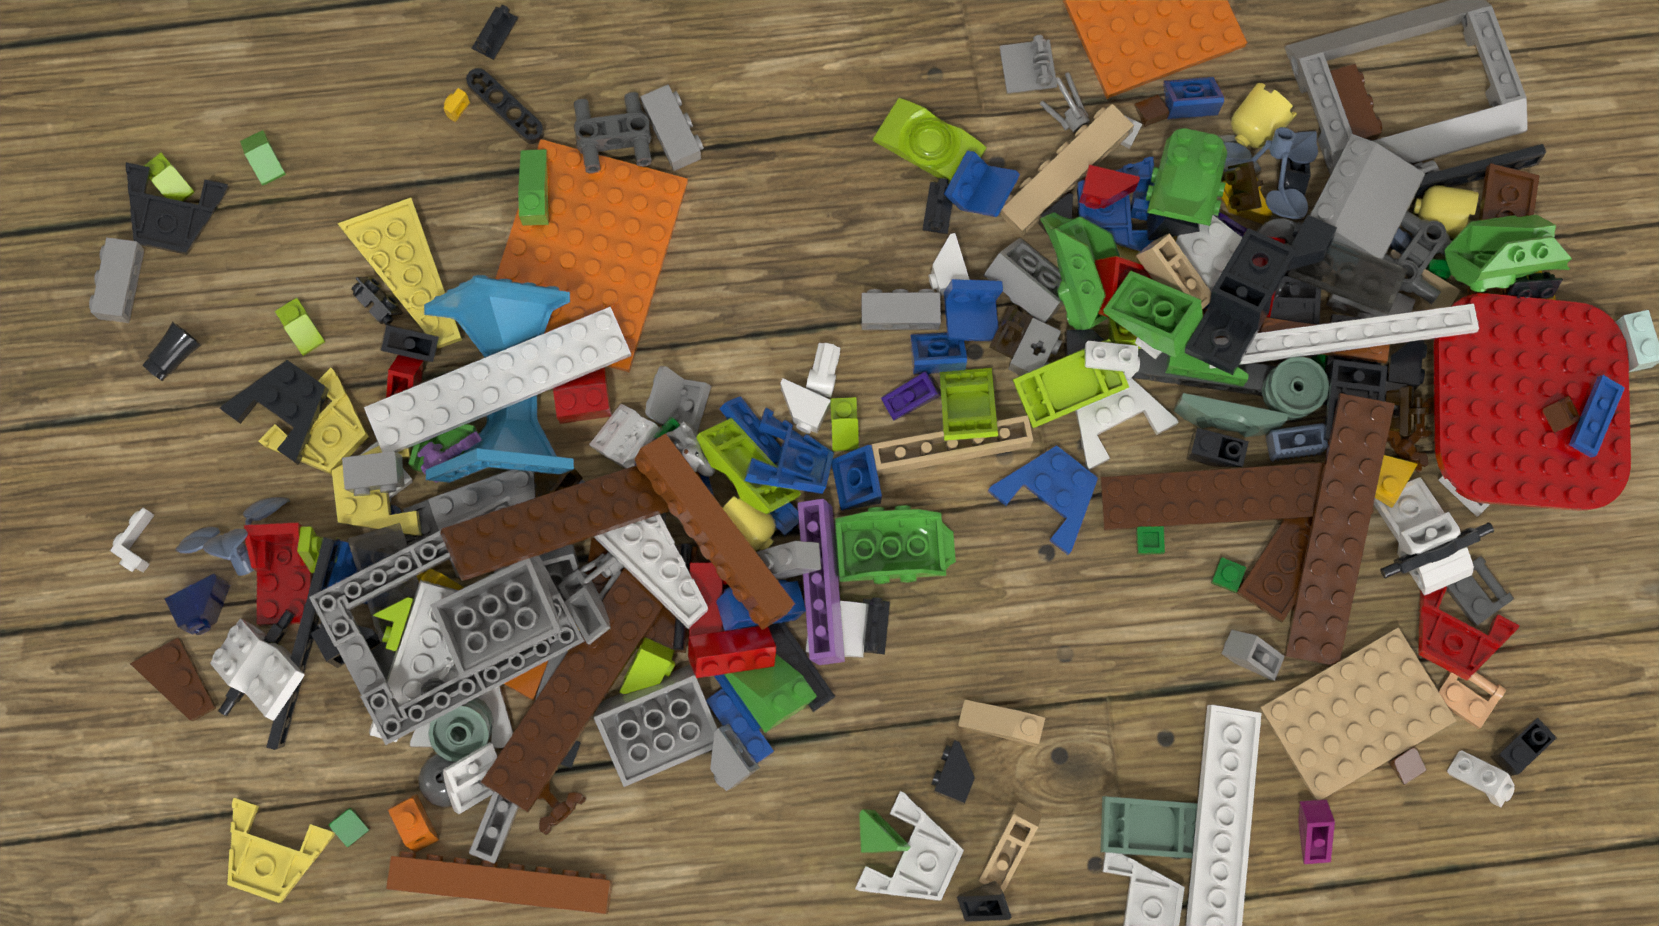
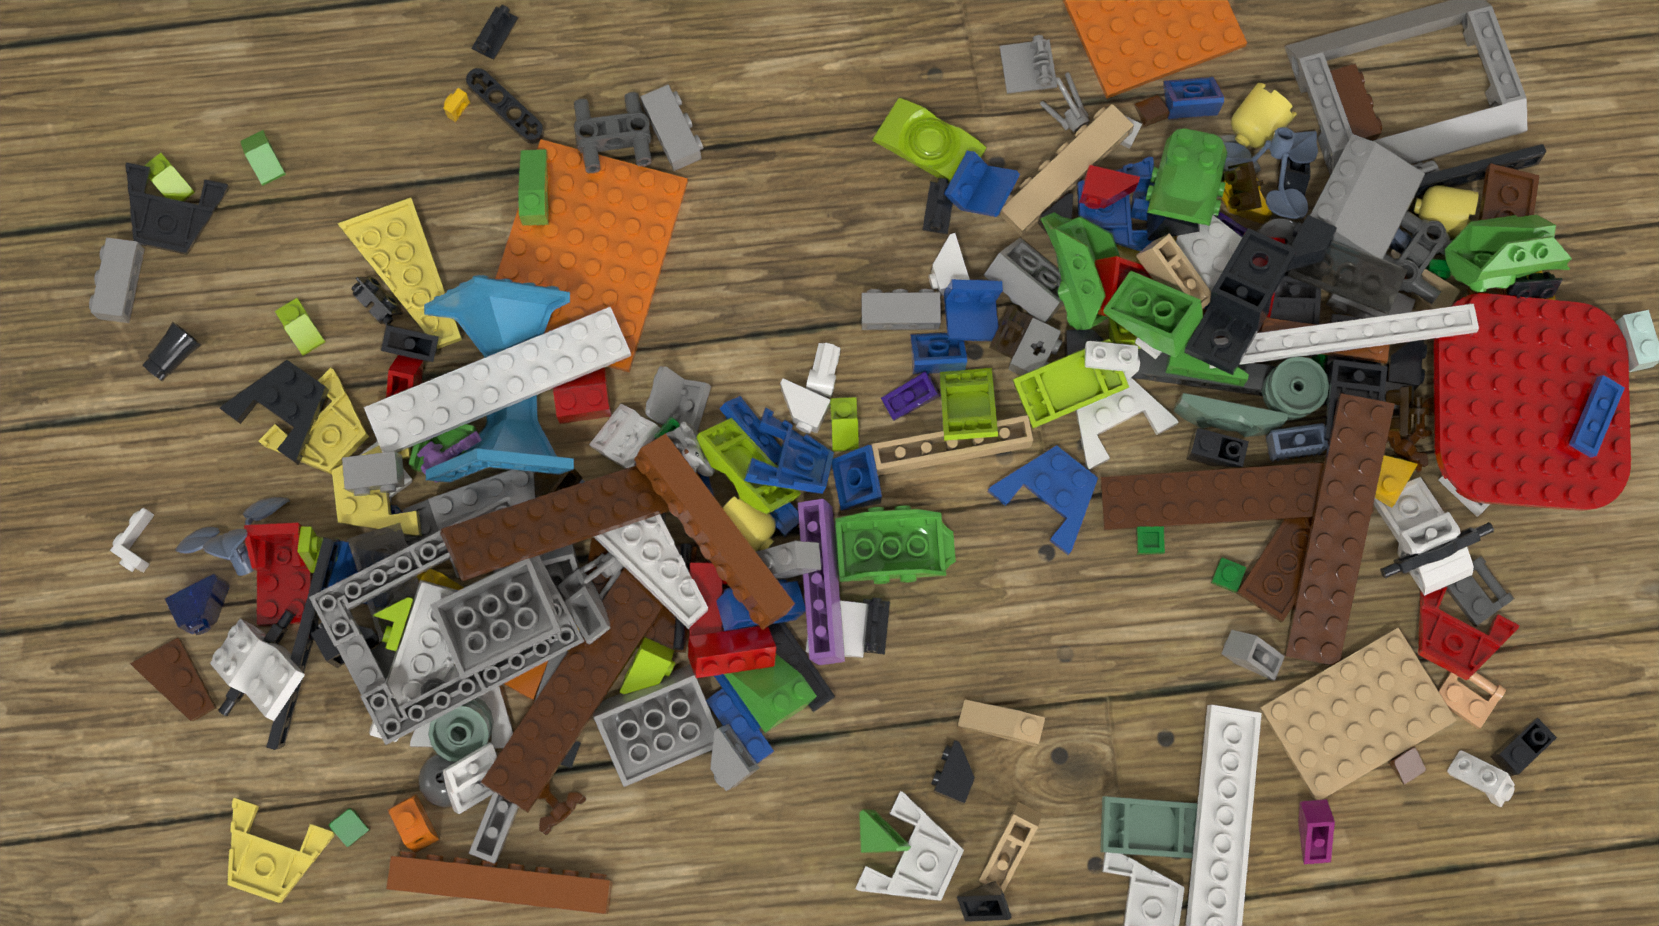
(1561, 414): reddish brown slope -> none

